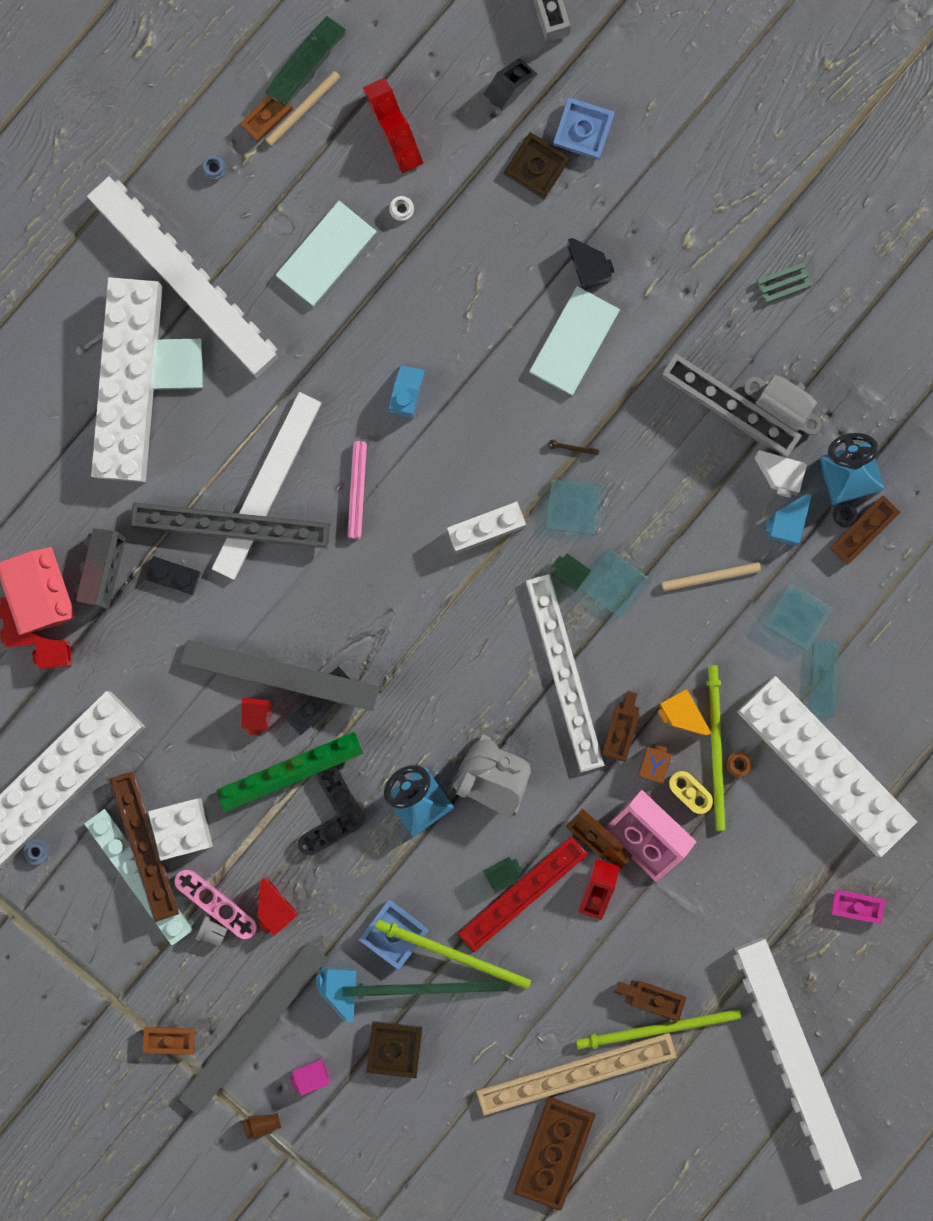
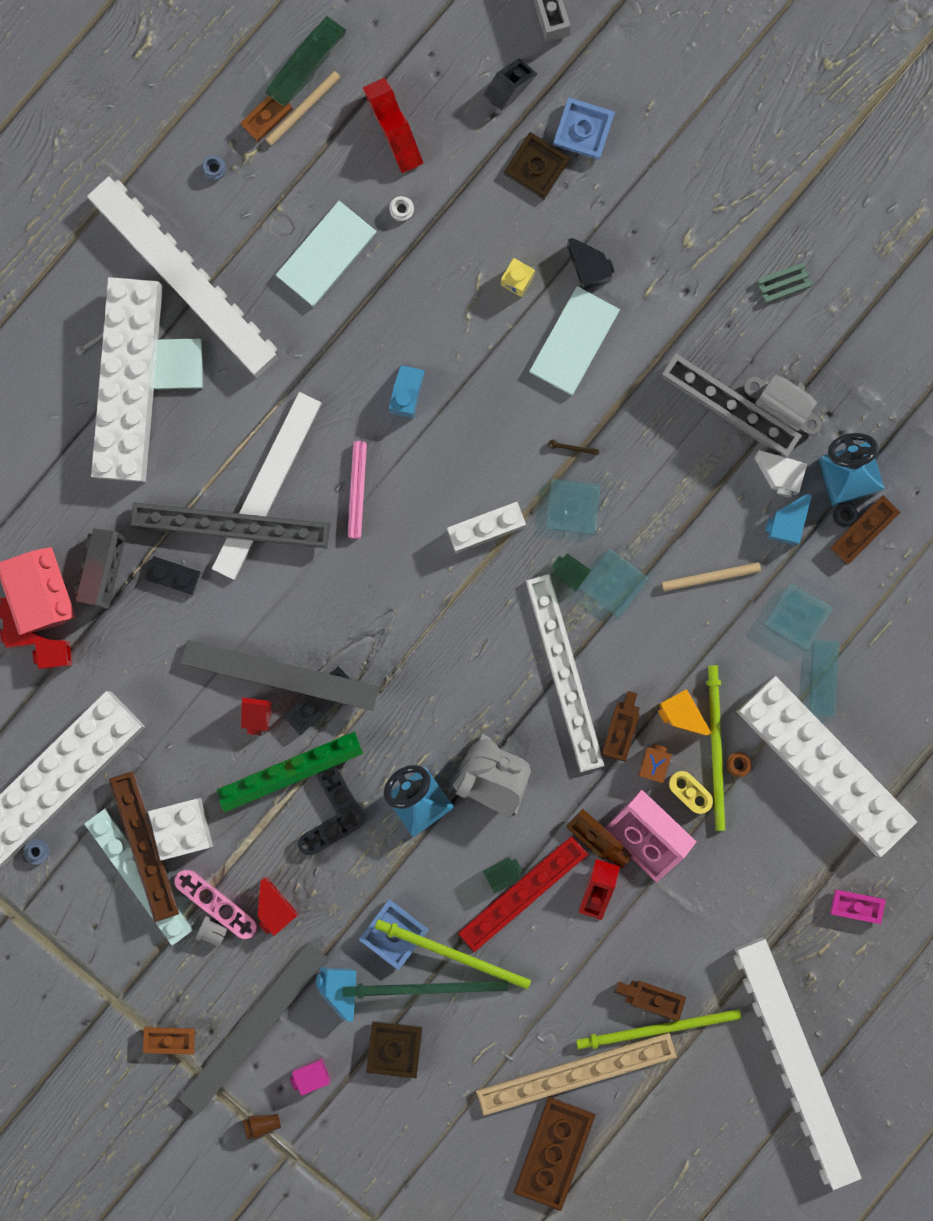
(517, 277): none -> light yellow brick

